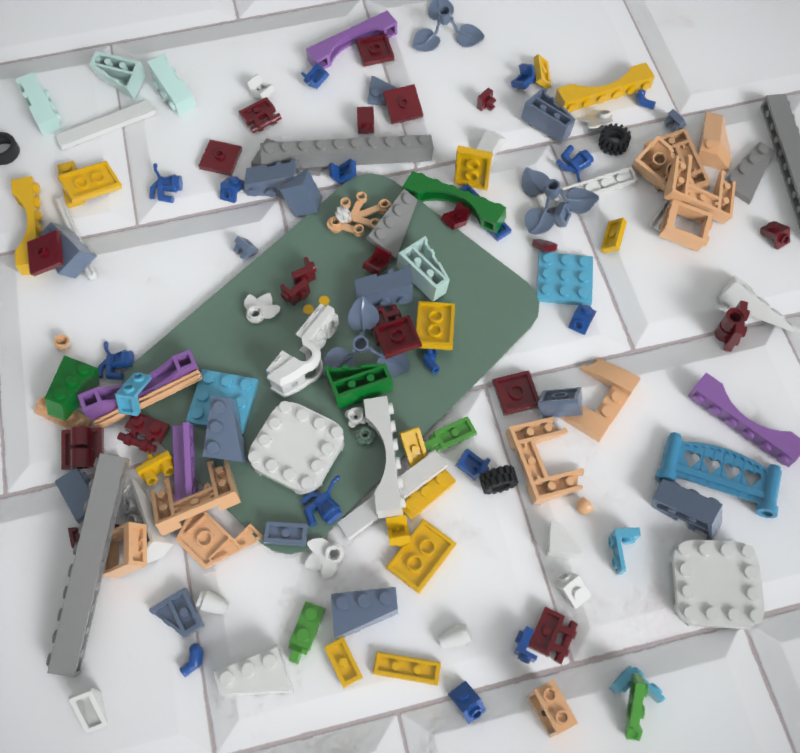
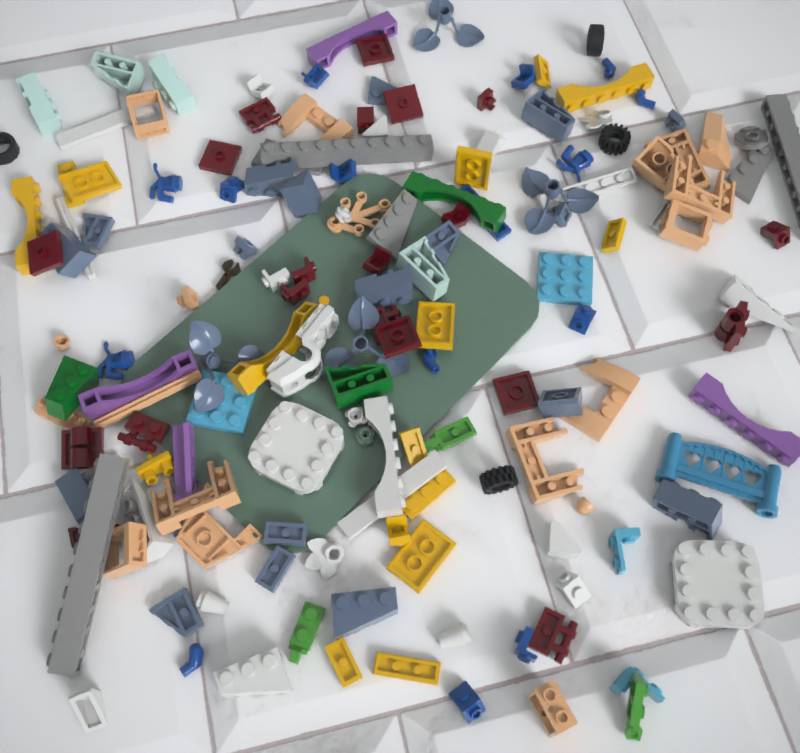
(96, 230): none -> sand blue wing
(128, 394): medium azure bracket -> none
(149, 129): none -> light nougat window
(188, 298): none -> light nougat tile
(202, 340): none -> sand blue plant
(224, 431): sand blue wedge -> none
(228, 273): none -> dark brown bar
(250, 374): none -> yellow arch
(261, 306): white plate -> none
(275, 569): none -> sand blue plate
(276, 279): none -> white bracket
(306, 109): none -> light nougat wedge
(327, 507): blue piece -> none
(378, 129): none -> white slope
(443, 241): none -> sand blue wing
(472, 464): blue bracket -> none
(544, 245): dark red tile -> none
(595, 40): none -> black tyre
(610, 68): none -> blue arm
(752, 138): none -> light grey tile

